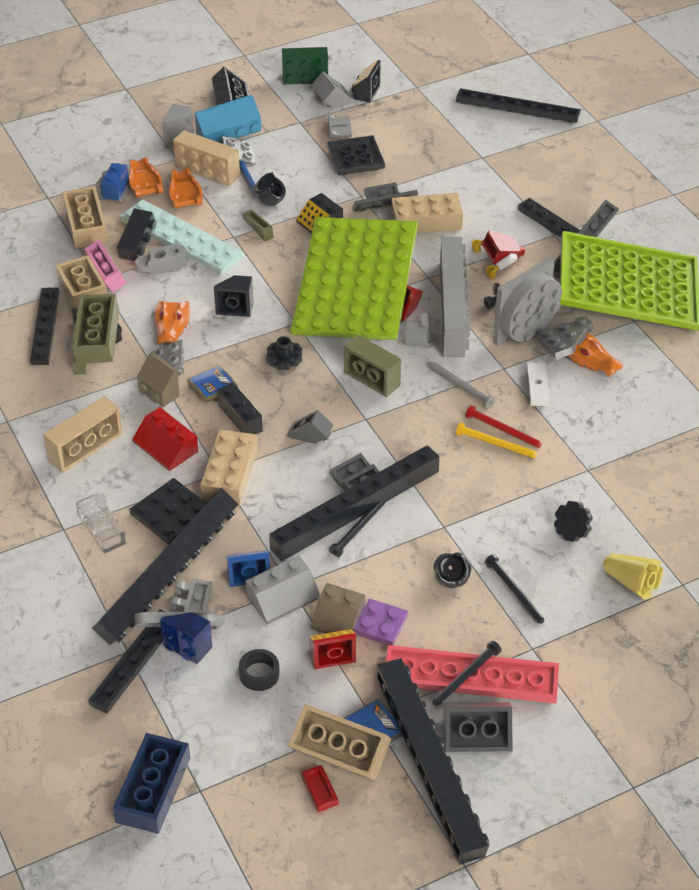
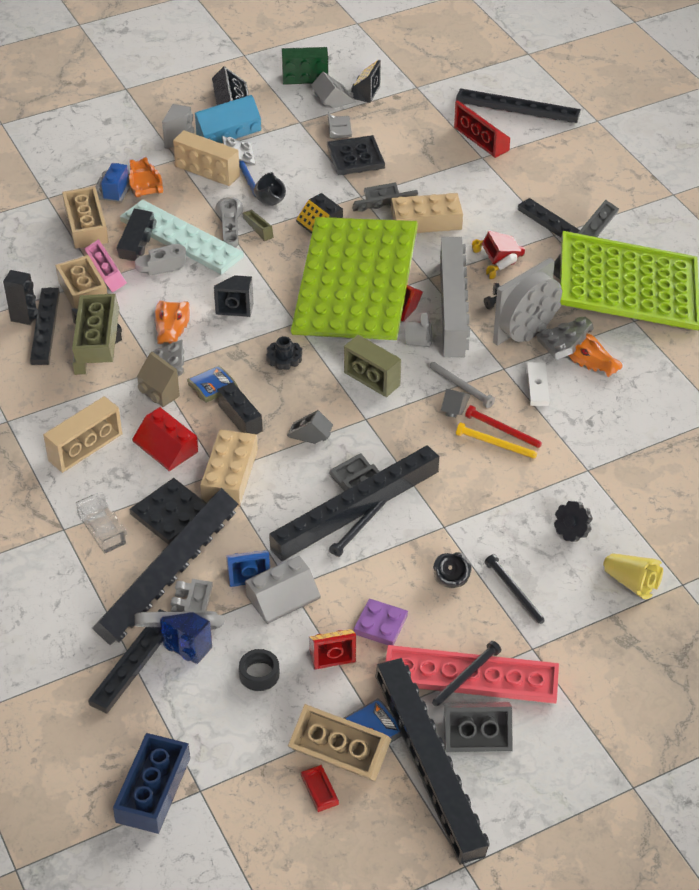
(20, 297): none -> black brick
(184, 189): orange animal -> none
(229, 210): none -> light grey beam
(337, 609): dark tan slope -> none
(454, 402): none -> dark grey slope
(480, 131): none -> red slope

